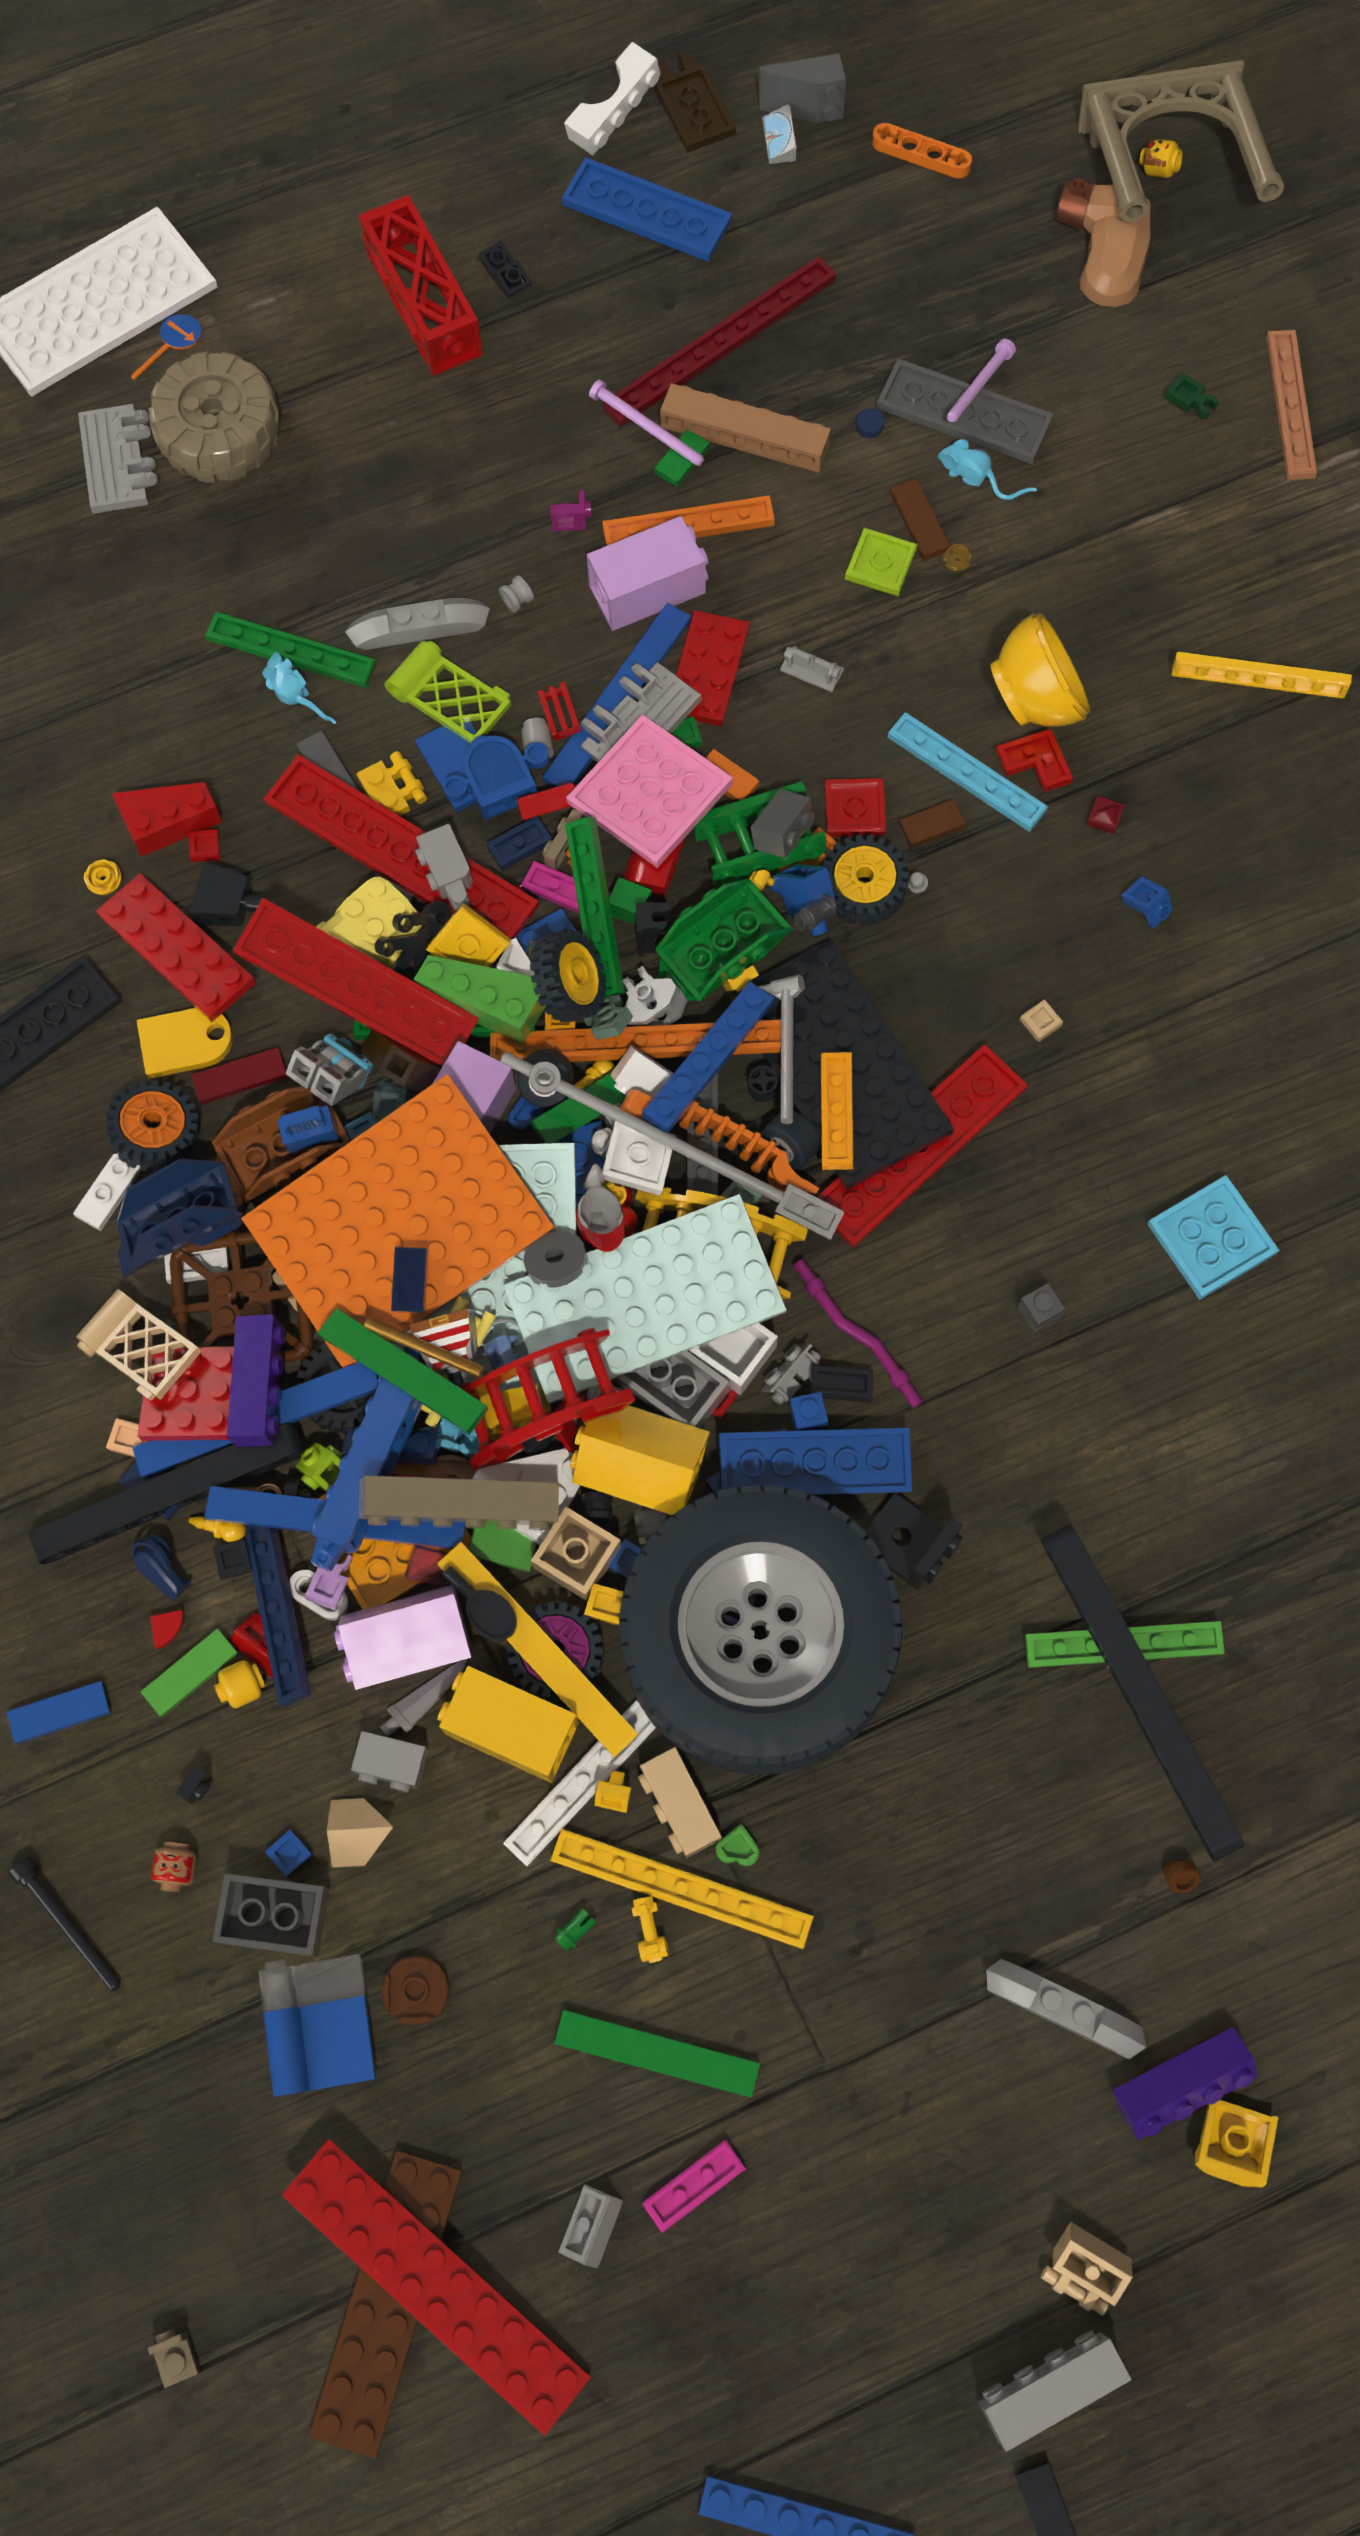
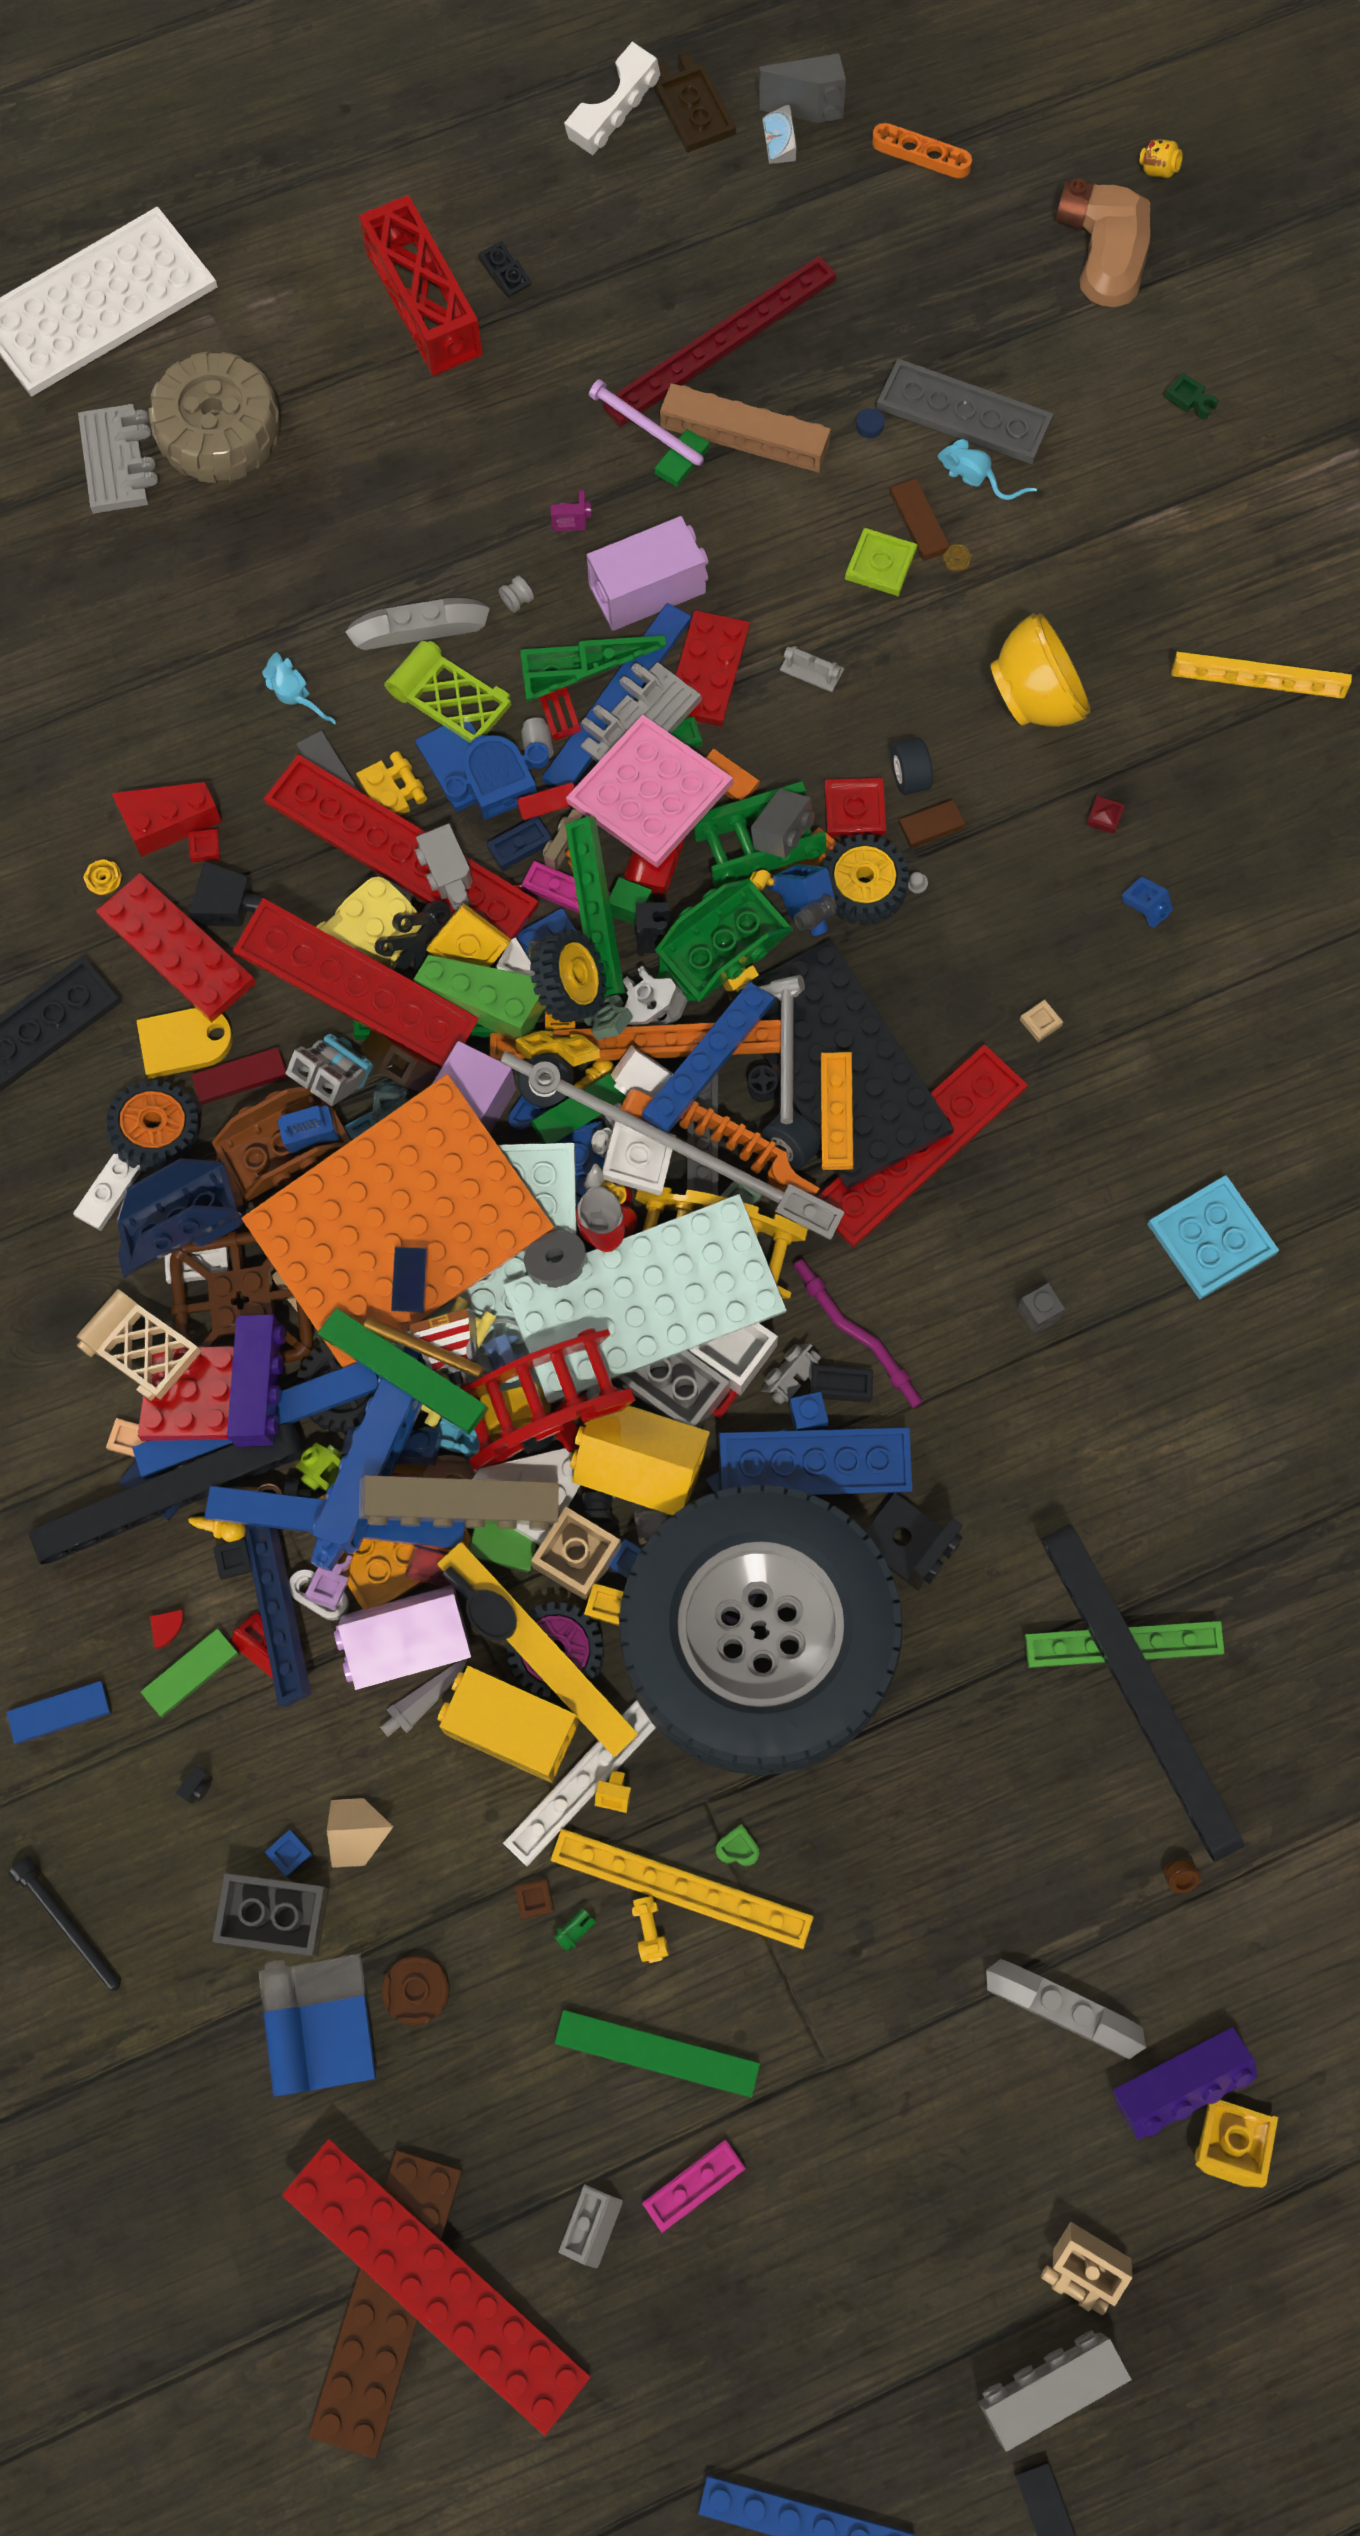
(155, 1565): dark blue piece -> none
(173, 1866): medium nougat head -> none
(174, 2357): dark tan bracket -> none
(176, 332): blue piece -> none
(239, 1684): yellow head -> none
(300, 651): green tile -> none
(389, 1761): light grey brick -> none
(534, 1899): none -> reddish brown tile
(557, 667): none -> green wedge
(574, 1049): none -> yellow tile
(647, 209): blue plate -> none
(679, 1803): tan brick -> none
(704, 519): orange plate -> none
(912, 766): none -> black wheel
(967, 772): medium azure tile -> none
(1004, 351): lavender bar -> none
(1036, 752): red plate -> none
(1169, 93): dark tan arch -> none
(1291, 405): nougat tile -> none

